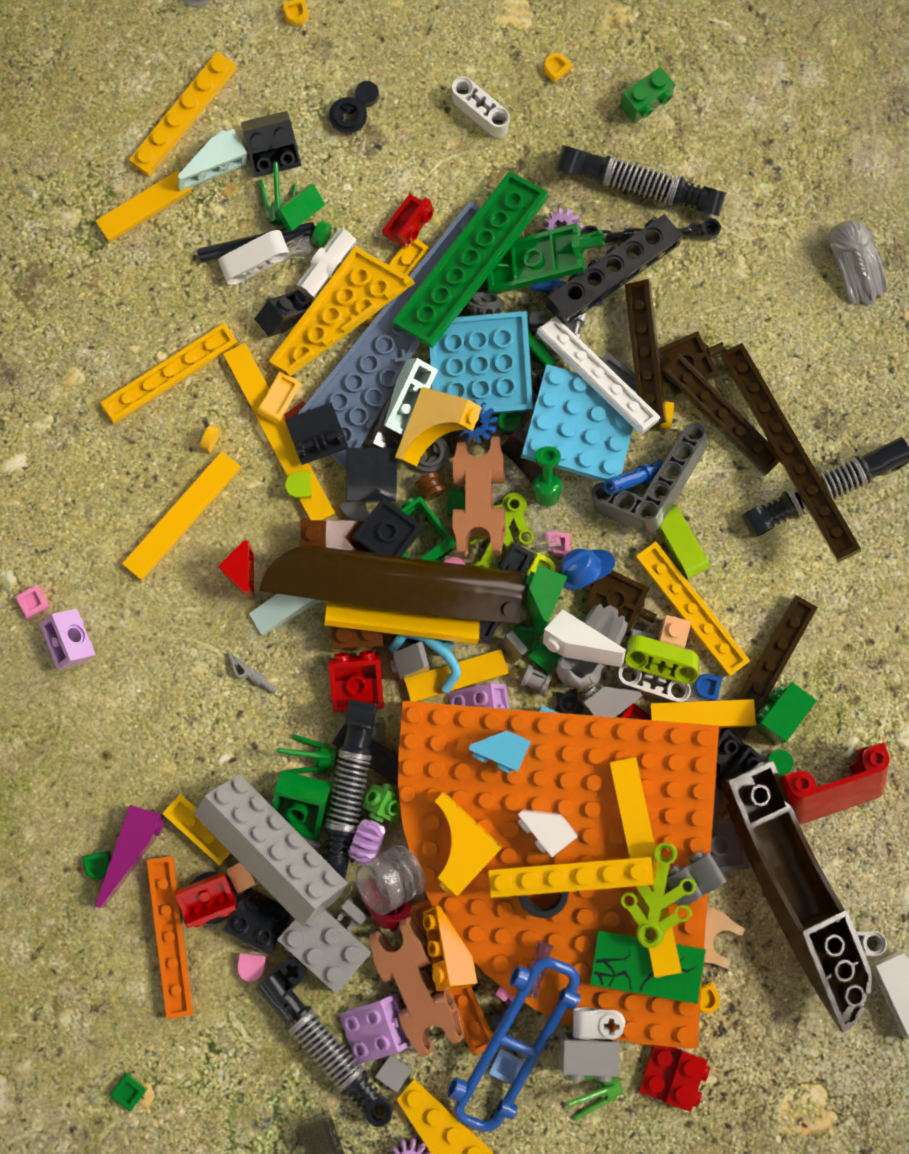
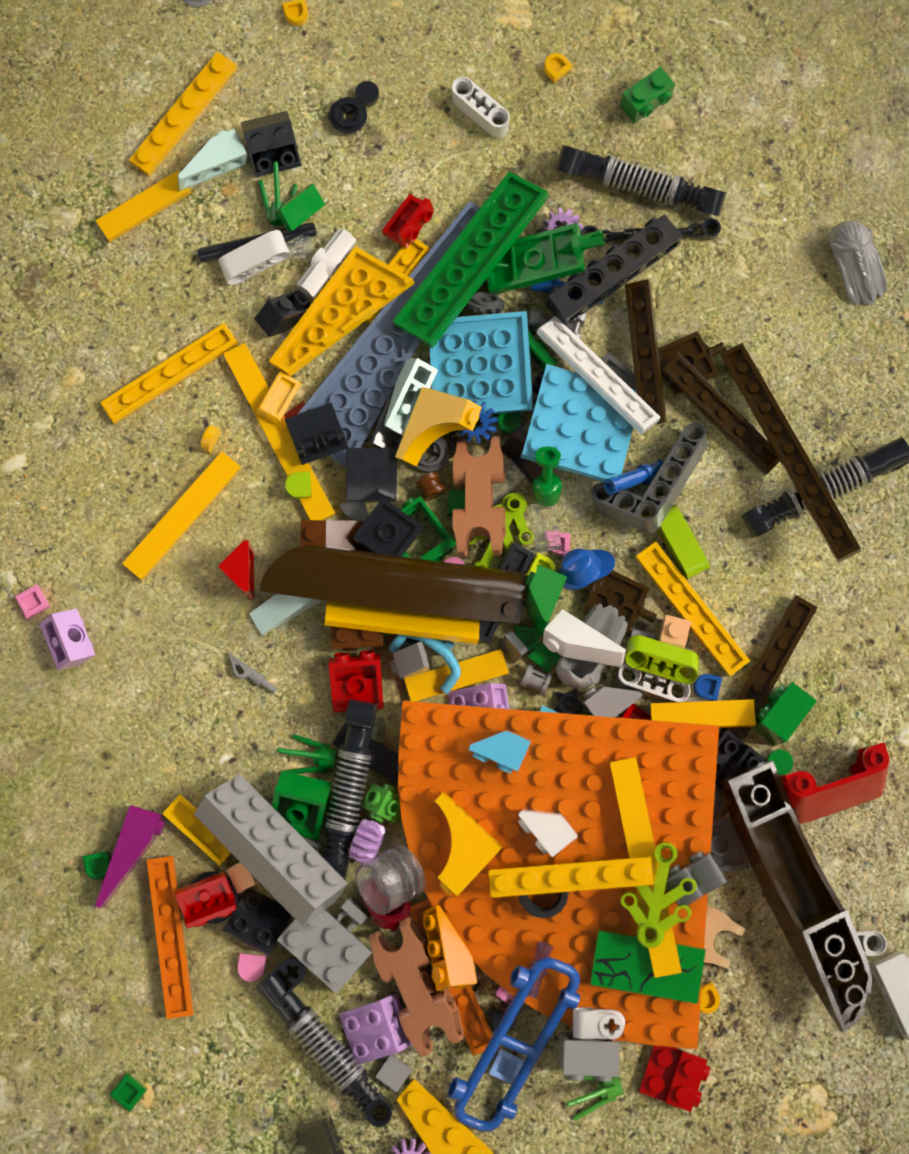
(321, 233): green tile -> none
(669, 406): yellow tile -> none

